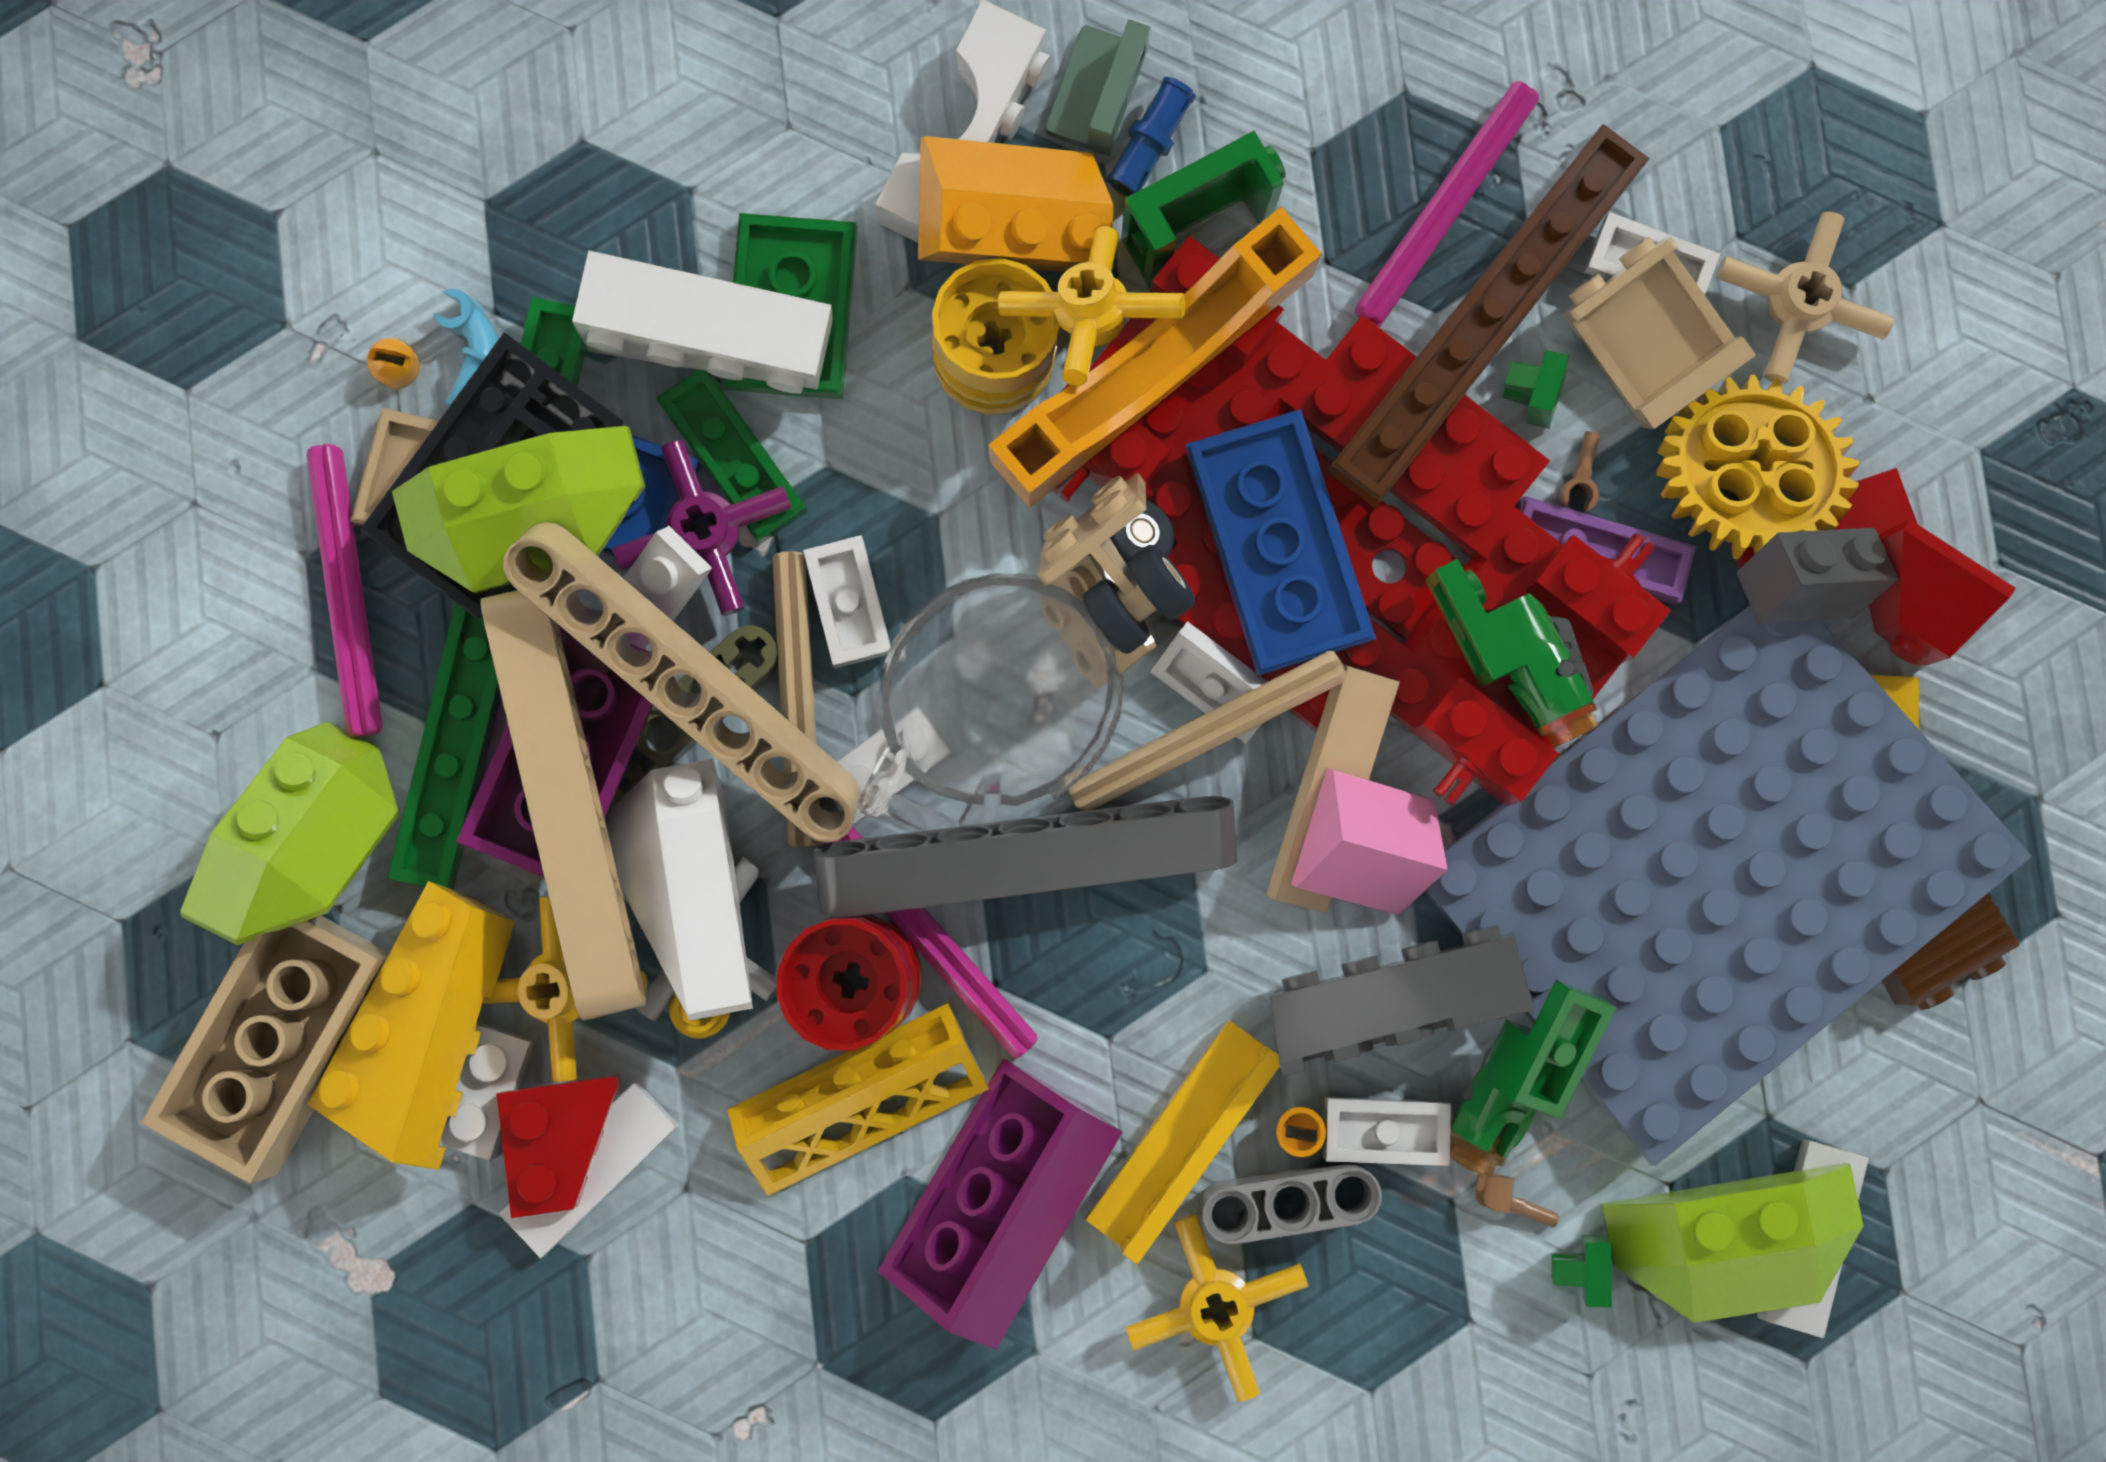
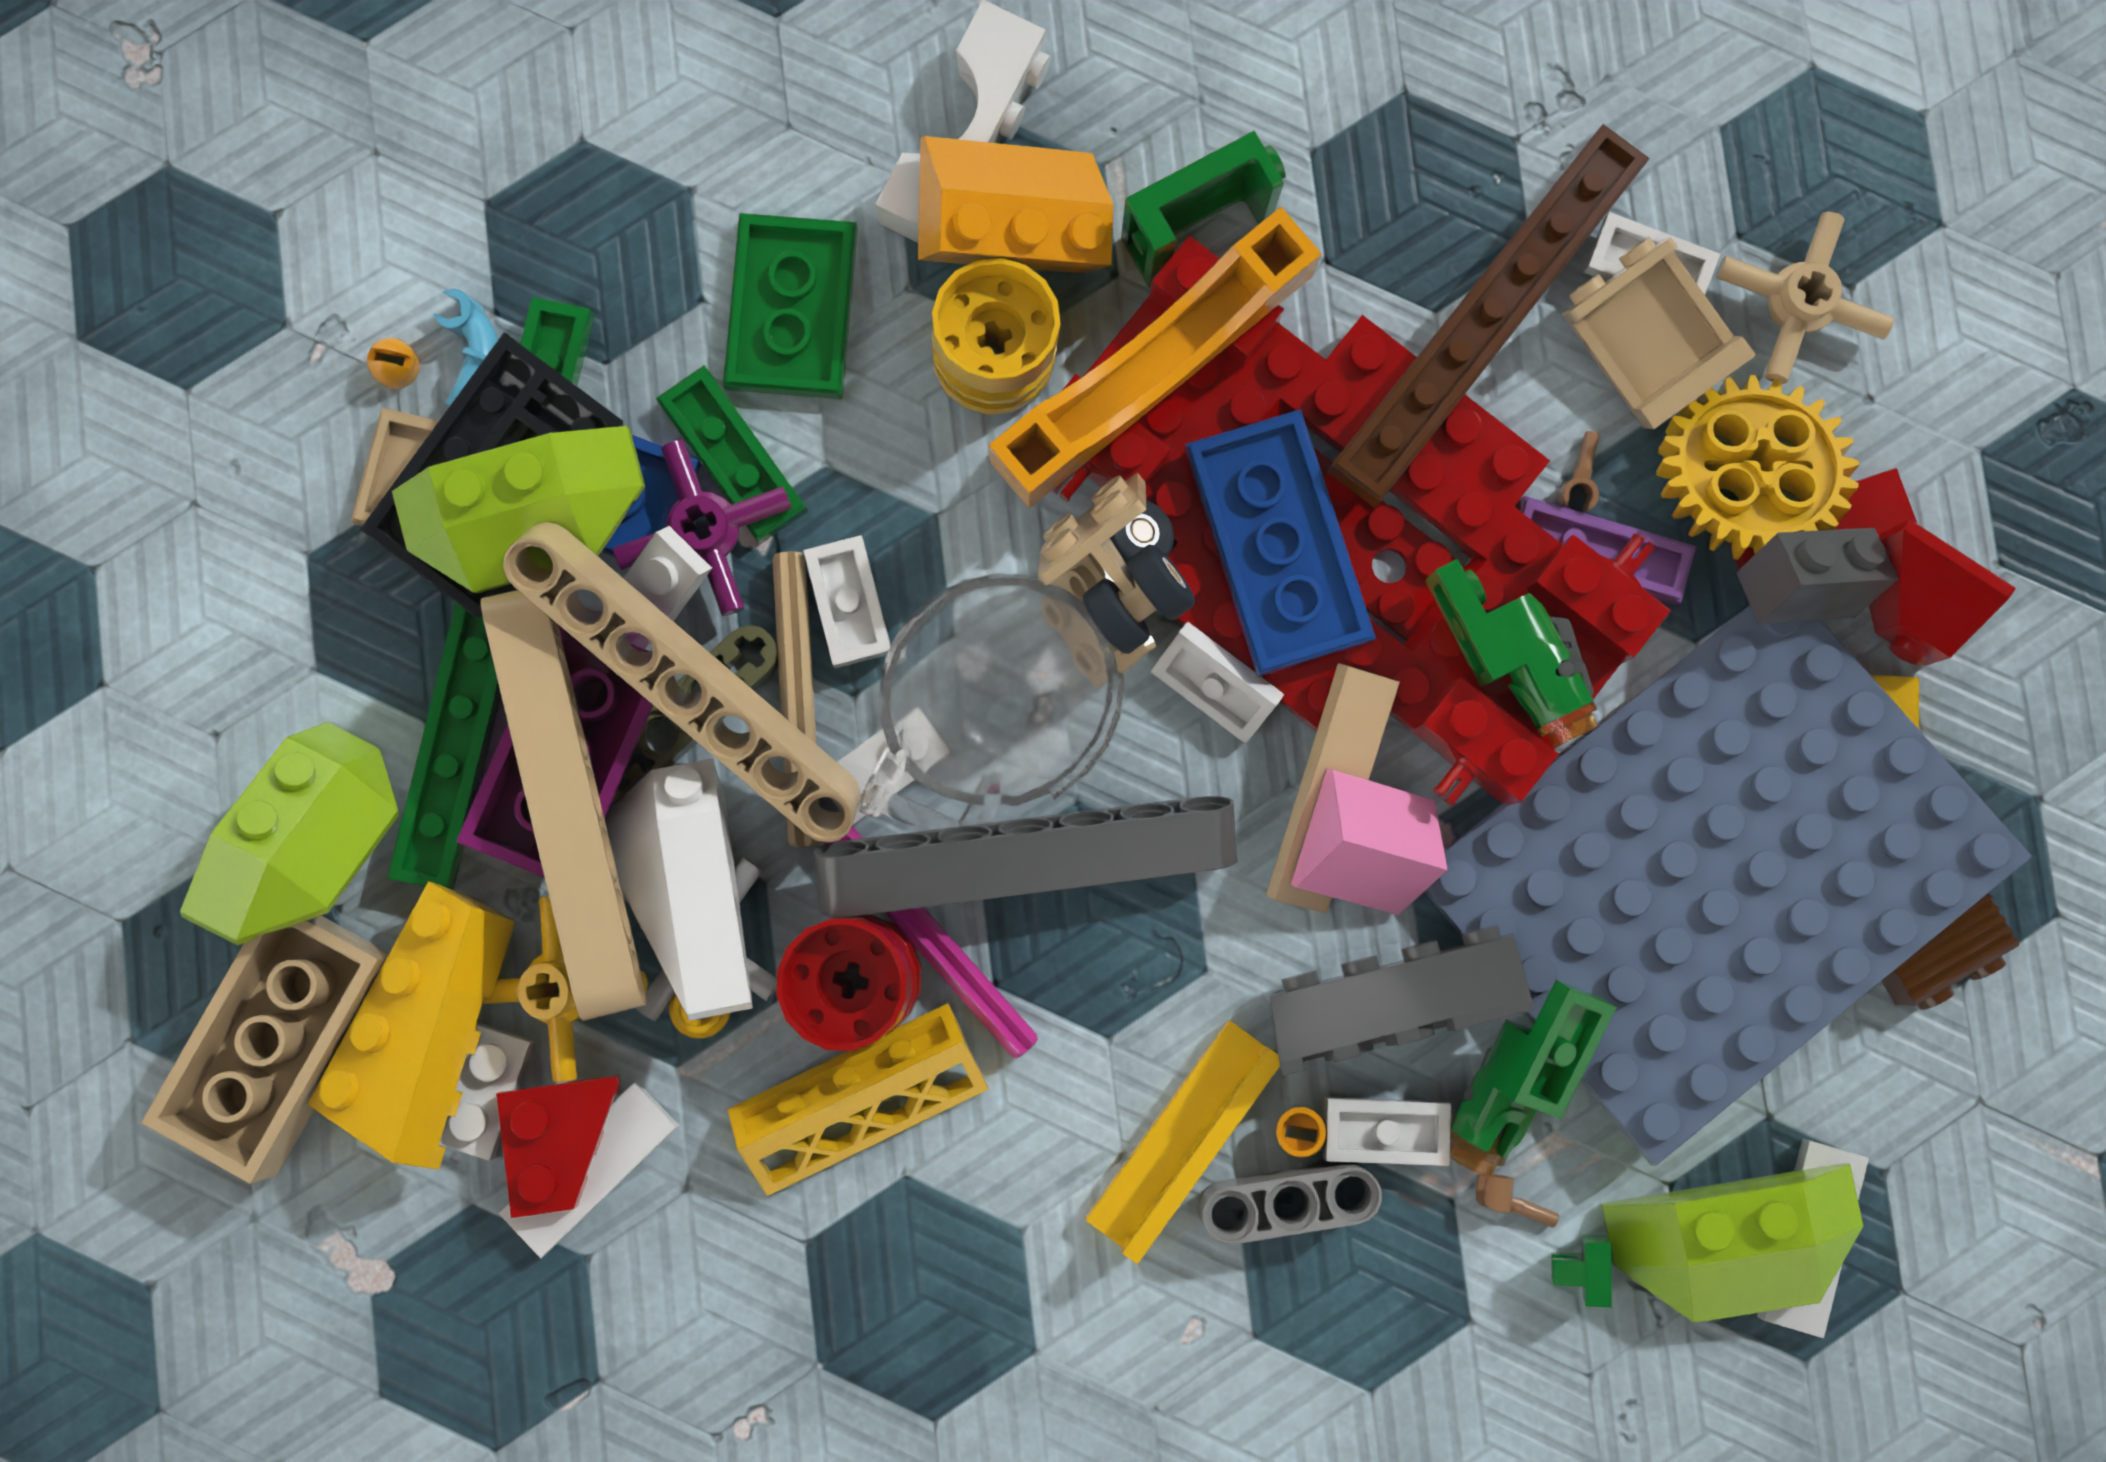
(344, 590): dark pink axle -> none
(701, 323): white wedge -> none
(998, 1205): magenta slope -> none
(1091, 305): yellow bar -> none
(1098, 86): sand green panel -> none
(1151, 136): blue pin -> none
(1208, 731): tan axle -> none
(1224, 1332): yellow bar -> none
(1447, 203): dark pink axle -> none
(1537, 386): green tile -> none

